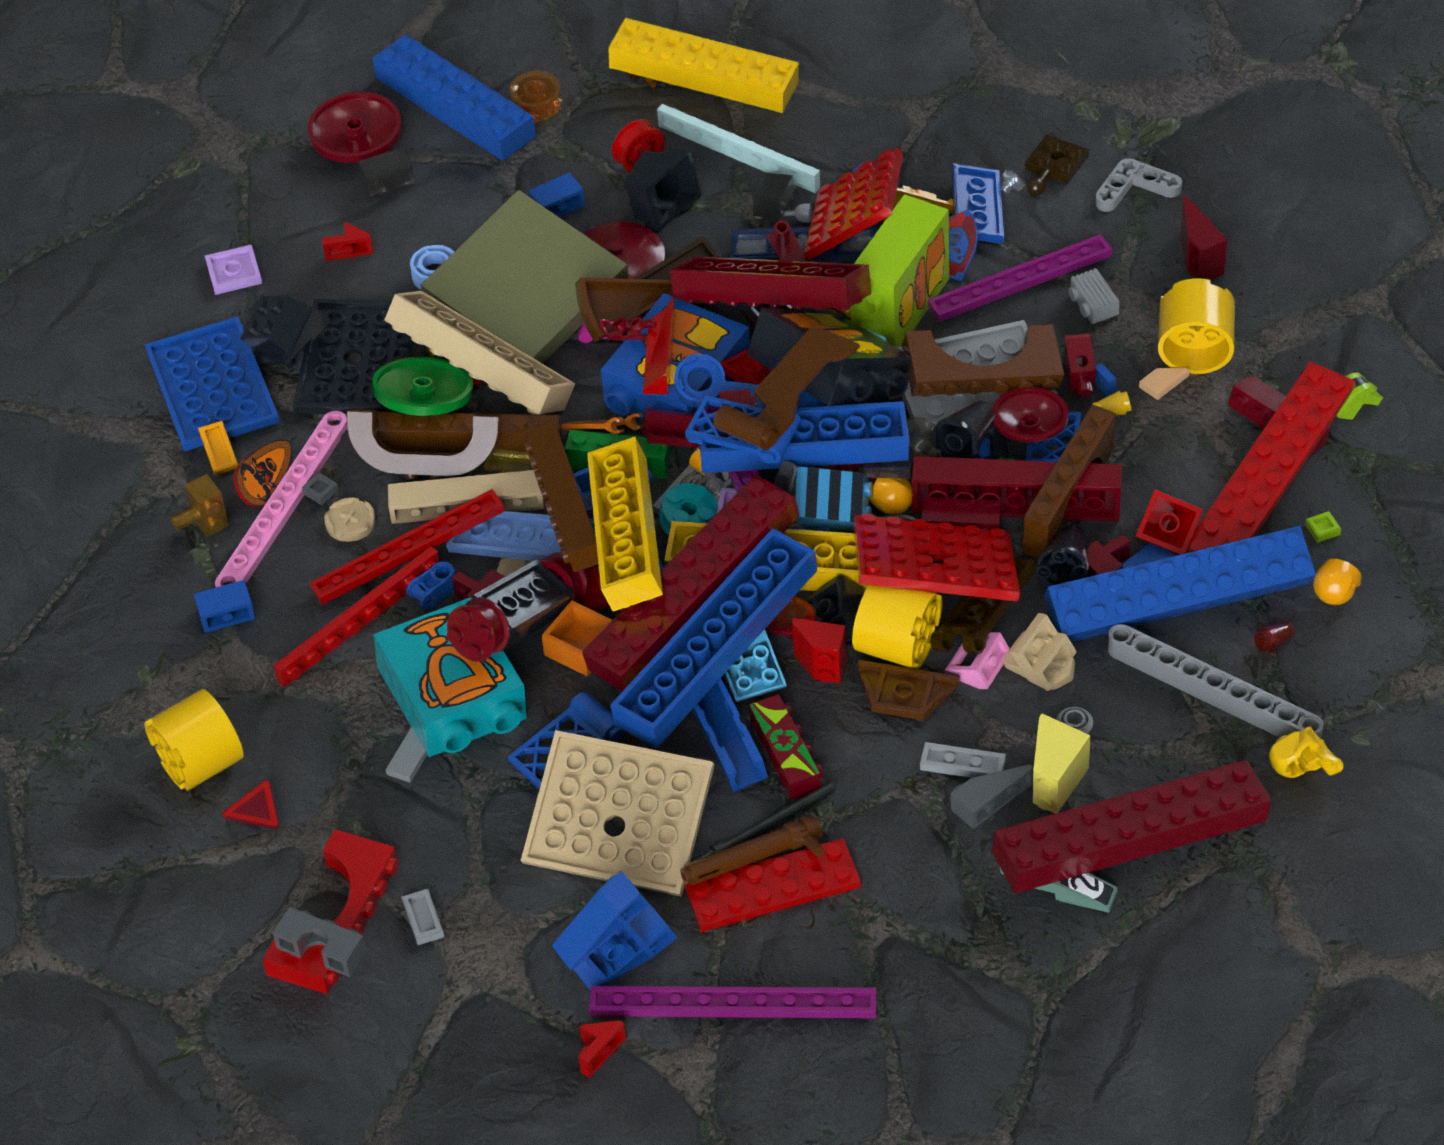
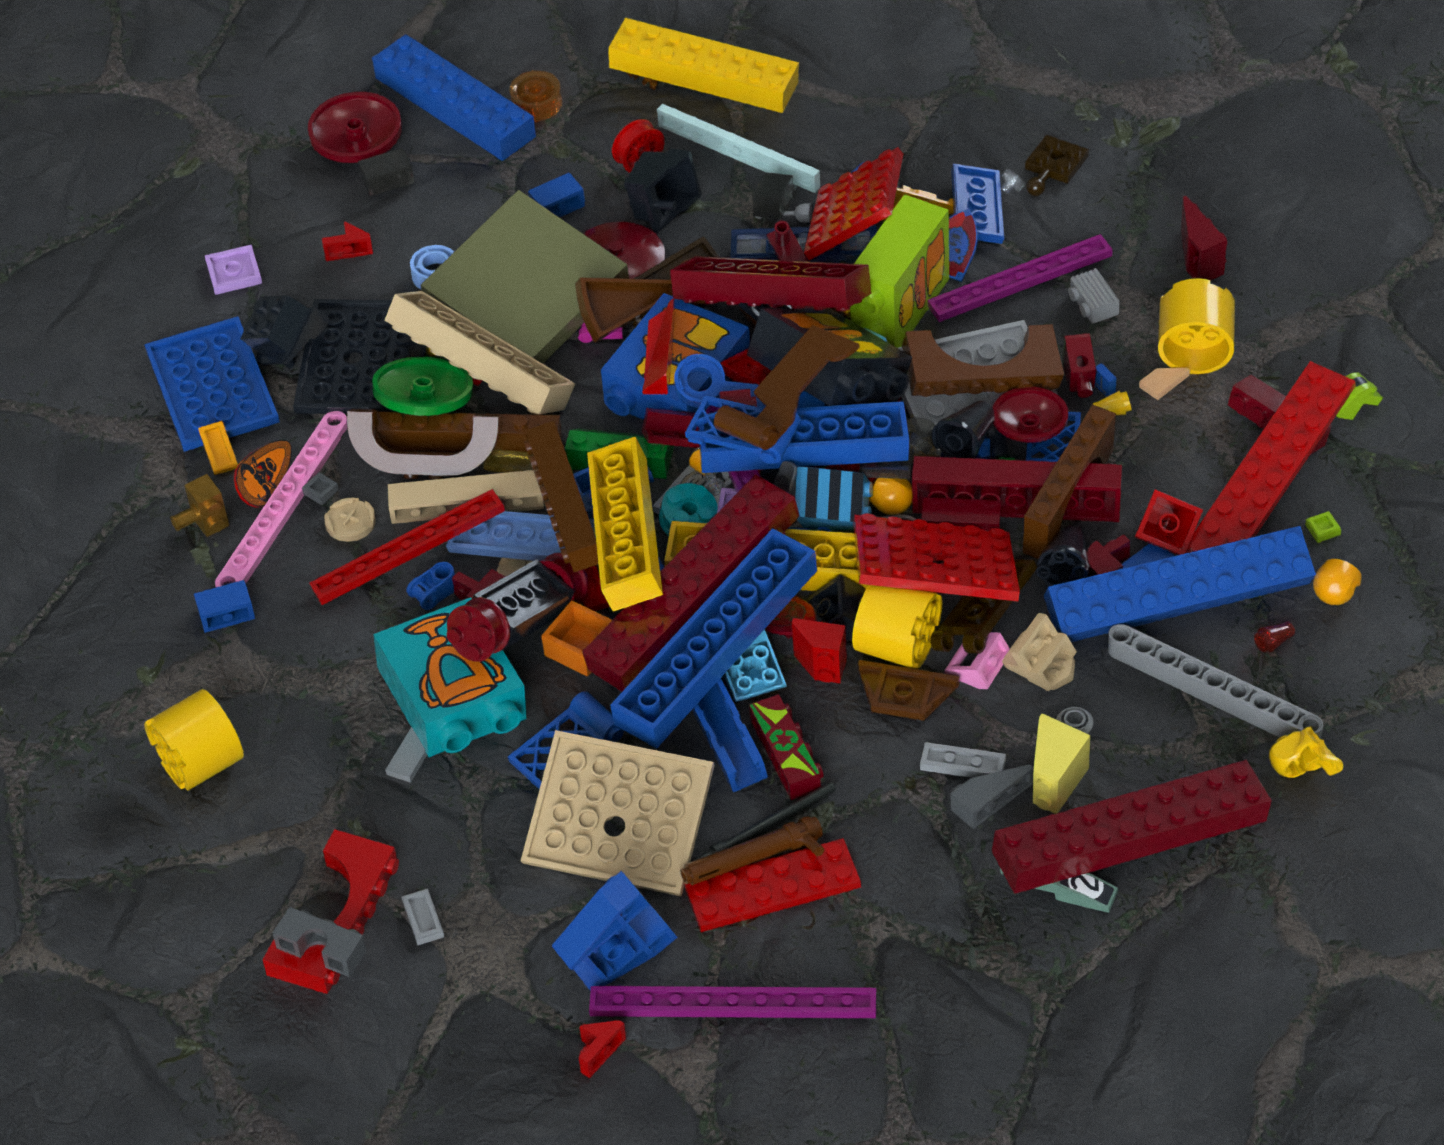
(255, 808): piece -> none
(352, 619): red plate -> none
(609, 425): orange flag -> none
(621, 325): dark red piece -> none
(1135, 172): light grey beam -> none

